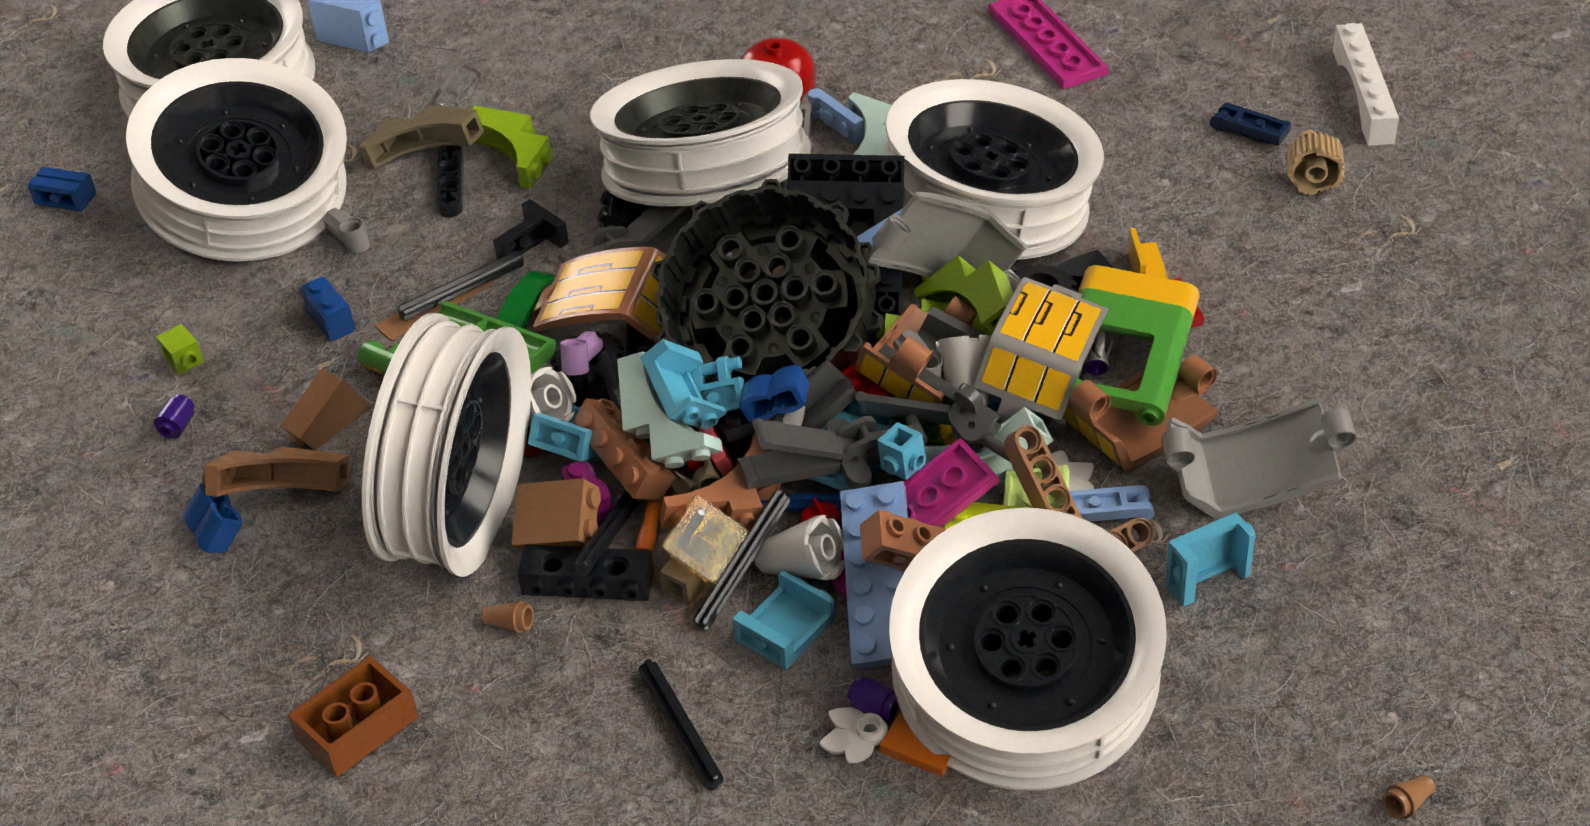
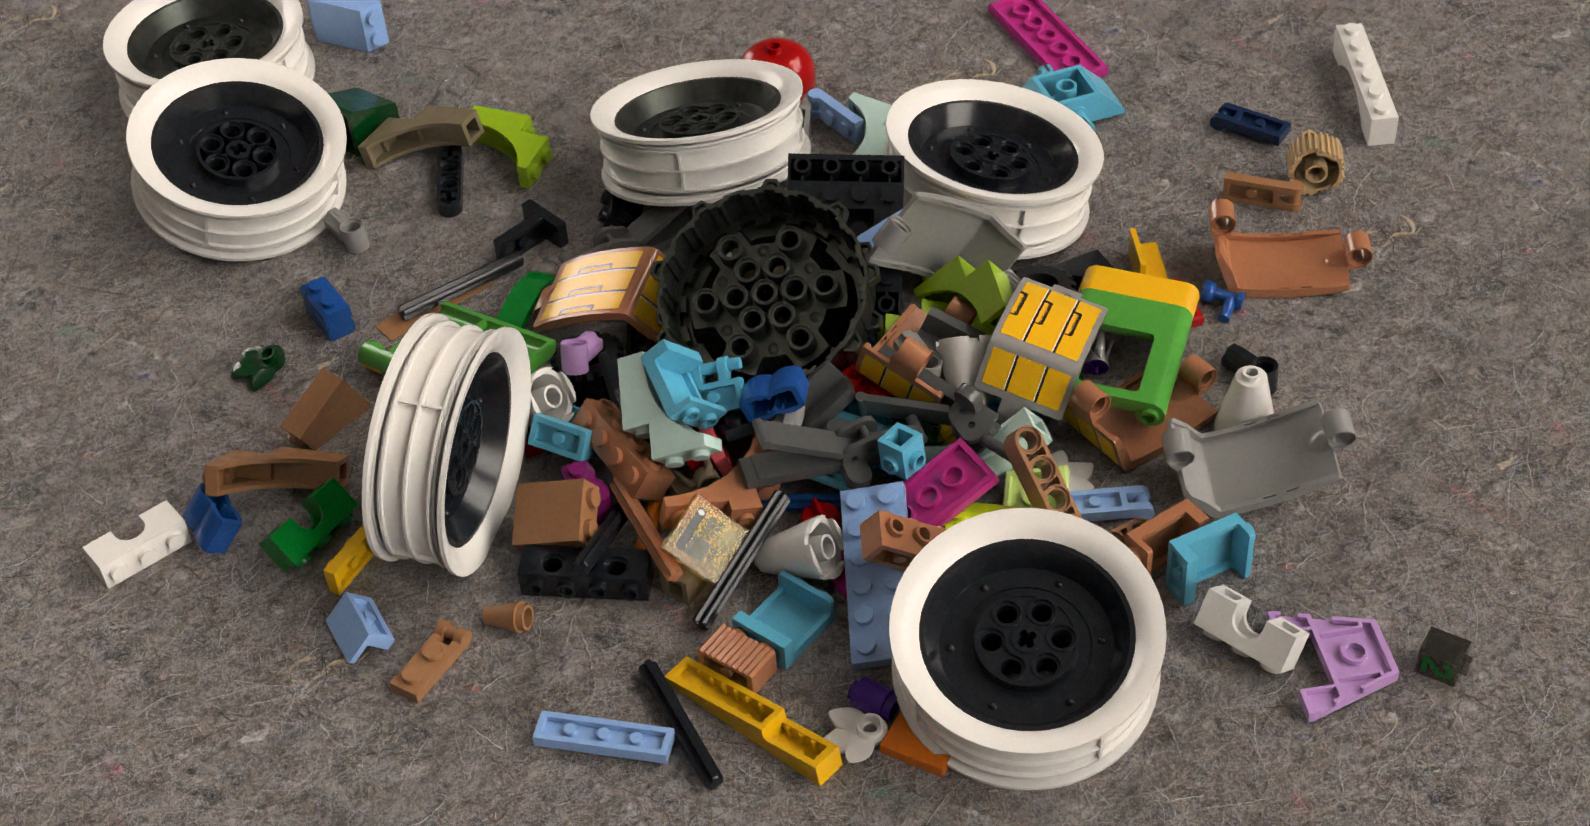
(62, 188): blue brick -> none
(119, 559): none -> white arch
(174, 416): dark purple brick -> none
(180, 349): lime brick -> none
(259, 364): none -> dark green plate
(290, 543): none -> green arch
(348, 562): none -> yellow plate
(353, 716): dark orange brick -> none
(358, 624): none -> light blue panel
(362, 114): none -> dark green slope
(431, 661): none -> medium nougat plate
(604, 737): none -> light blue plate
(646, 531): none -> nougat axle
(738, 657): none -> nougat brick
(757, 720): none -> yellow slope
(1078, 91): none -> medium azure slope
(1152, 538): none -> nougat panel
(1225, 619): none -> white arch
(1229, 298): none -> blue piece
(1238, 357): none -> black piece
(1245, 399): none -> white cone
(1263, 191): none -> medium nougat plate
(1284, 262): none -> nougat panel
(1352, 659): none -> lavender wing
(1406, 797): medium nougat cone -> none
(1444, 657): none -> clear smoke brick

